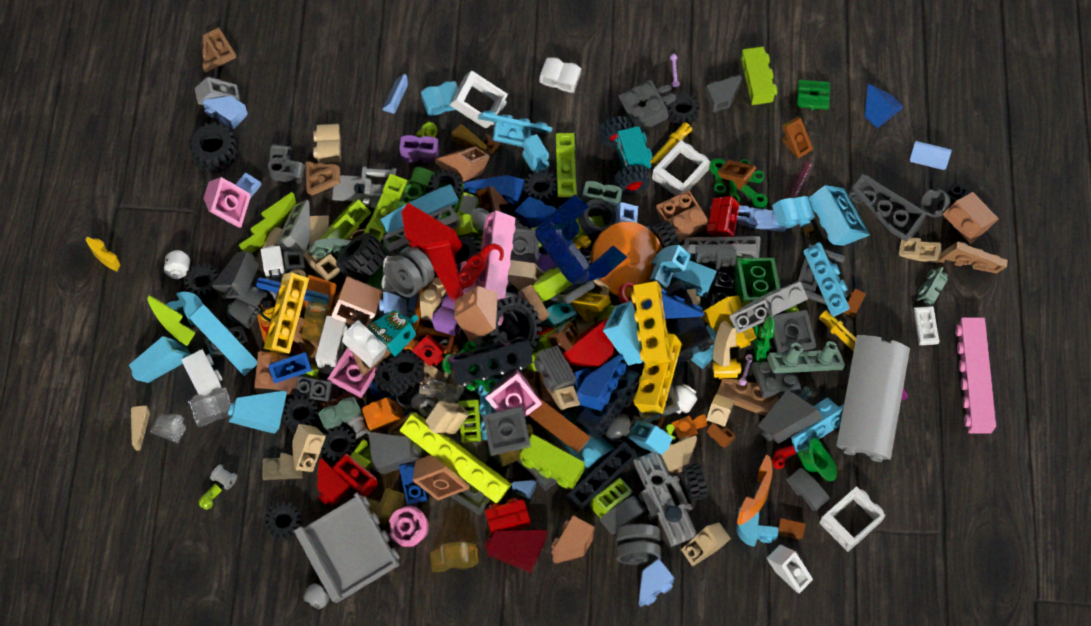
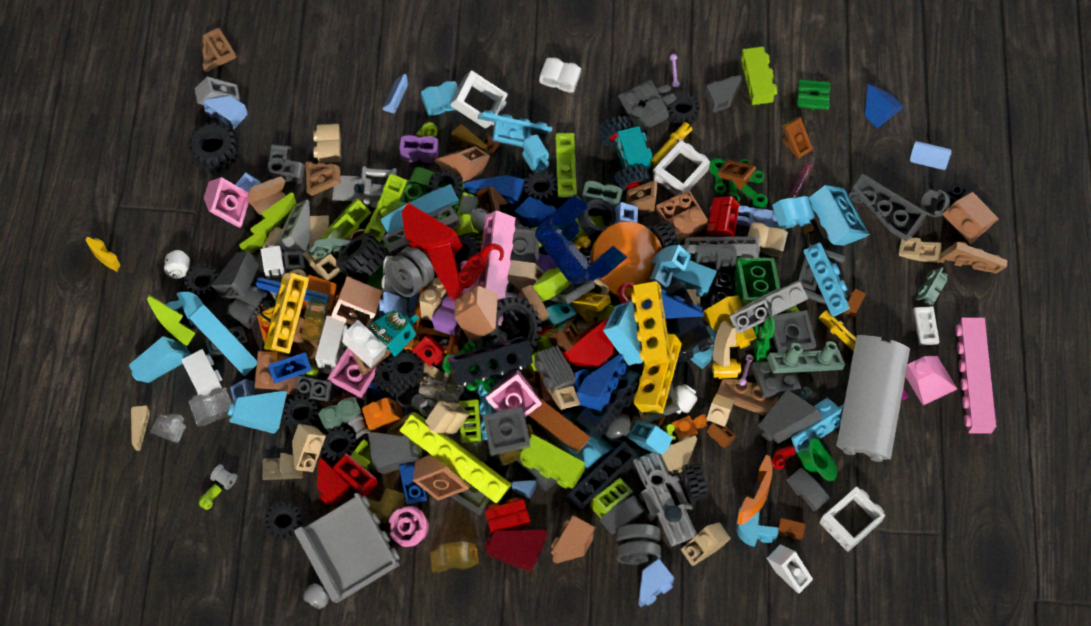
(243, 389): none -> medium blue slope
(266, 194): none -> medium nougat panel
(643, 197): none -> medium nougat slope
(772, 239): none -> tan brick
(929, 379): none -> bright pink slope

